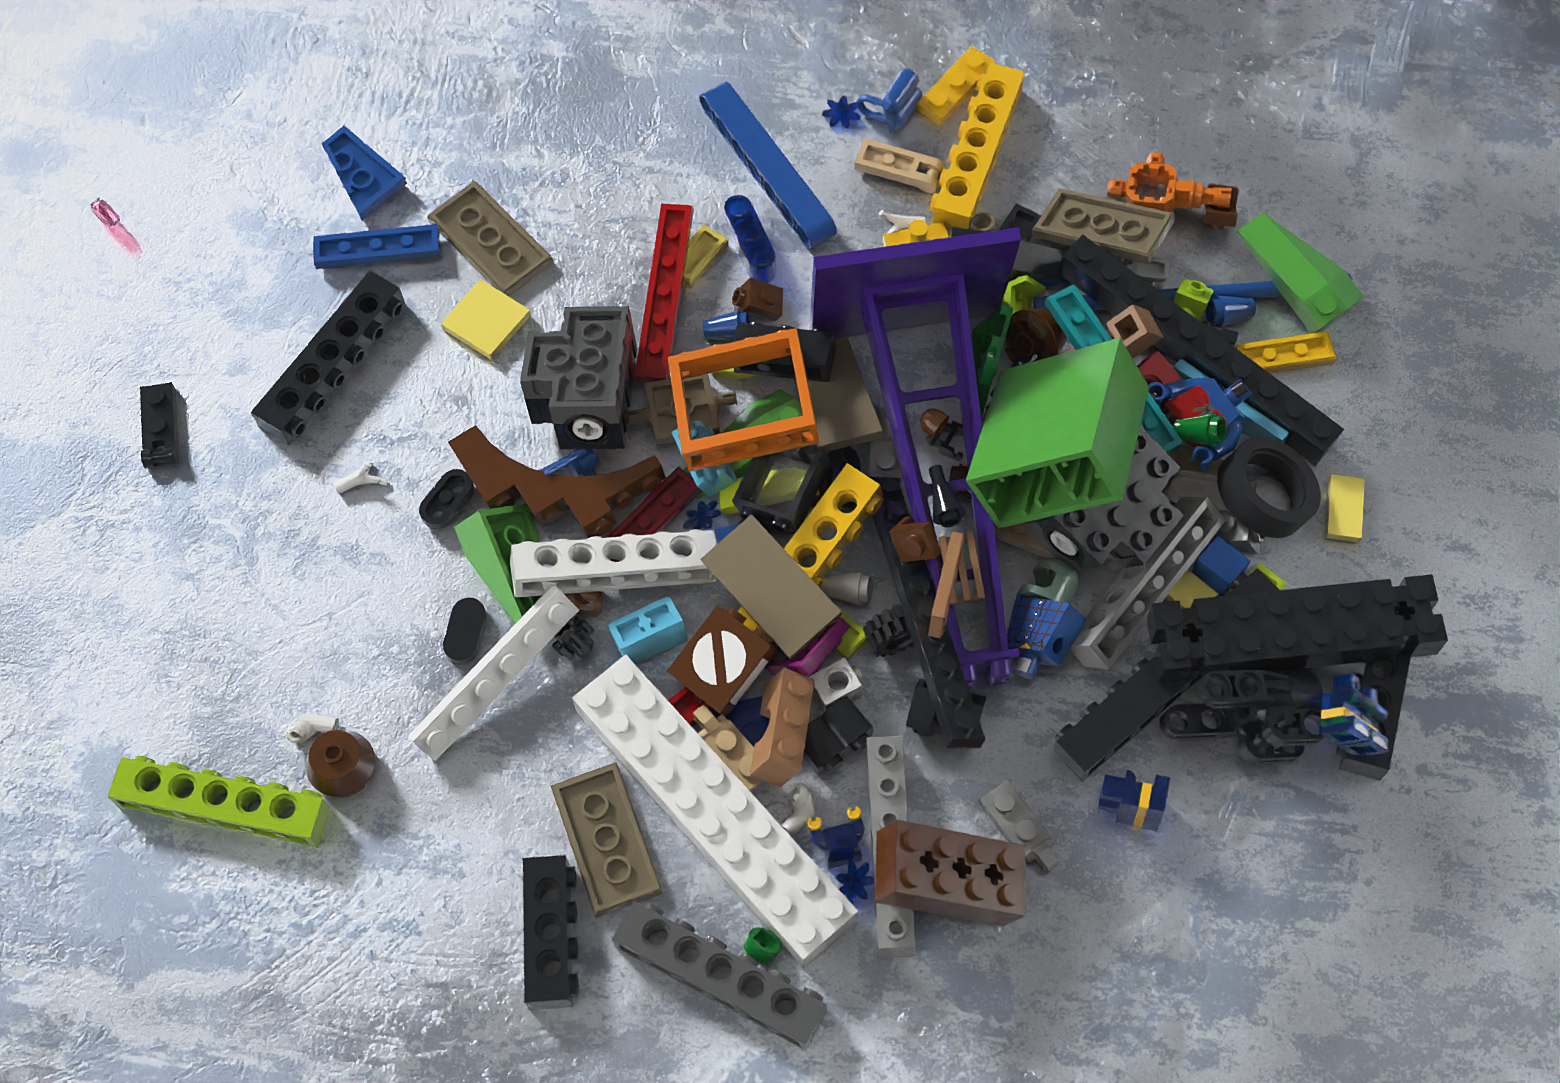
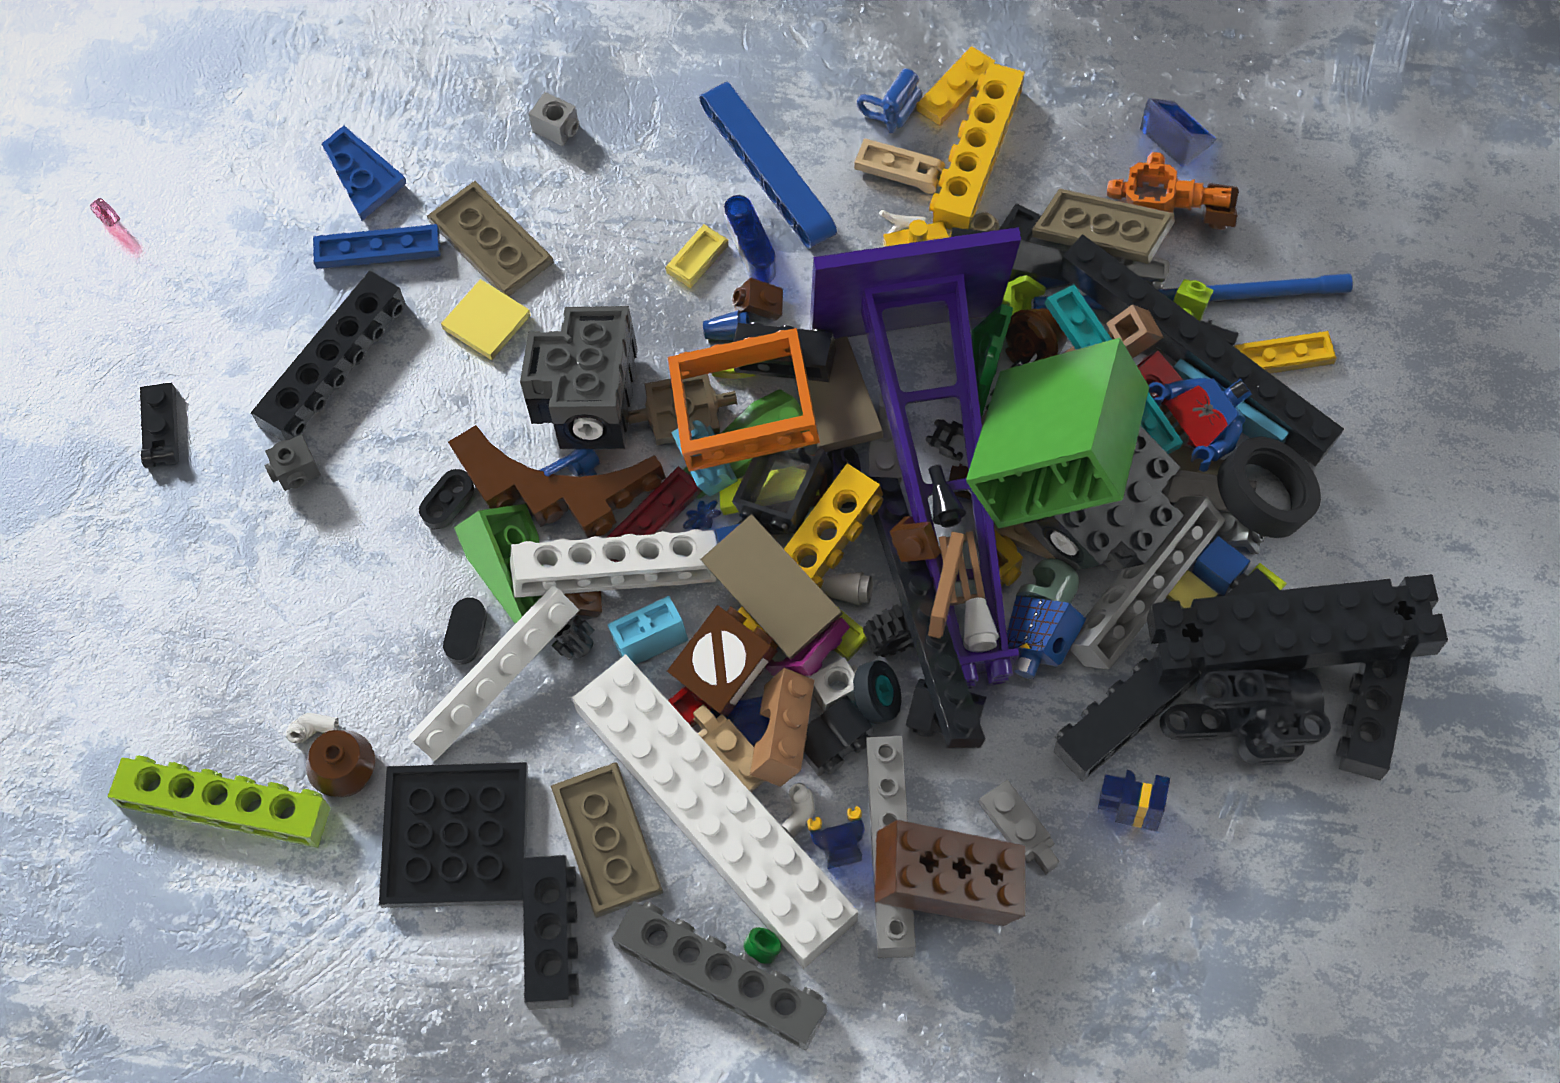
(291, 463): none -> dark grey brick
(358, 478): white bar -> none
(454, 835): none -> black plate
(554, 119): none -> light grey brick
(664, 292): red plate -> none
(841, 112): clear blue plant -> none
(855, 881): clear blue plant -> none
(877, 691): none -> black bush
(933, 421): reddish brown hinge -> none
(979, 626): none -> white cone
(1008, 559): none -> yellow bracket
(1174, 130): none -> clear blue slope
(1202, 429): green cone -> none
(1228, 309): blue cone -> none
(1304, 277): bright green wedge -> none
(1345, 508): light yellow tile -> none
(1352, 717): hips -> none

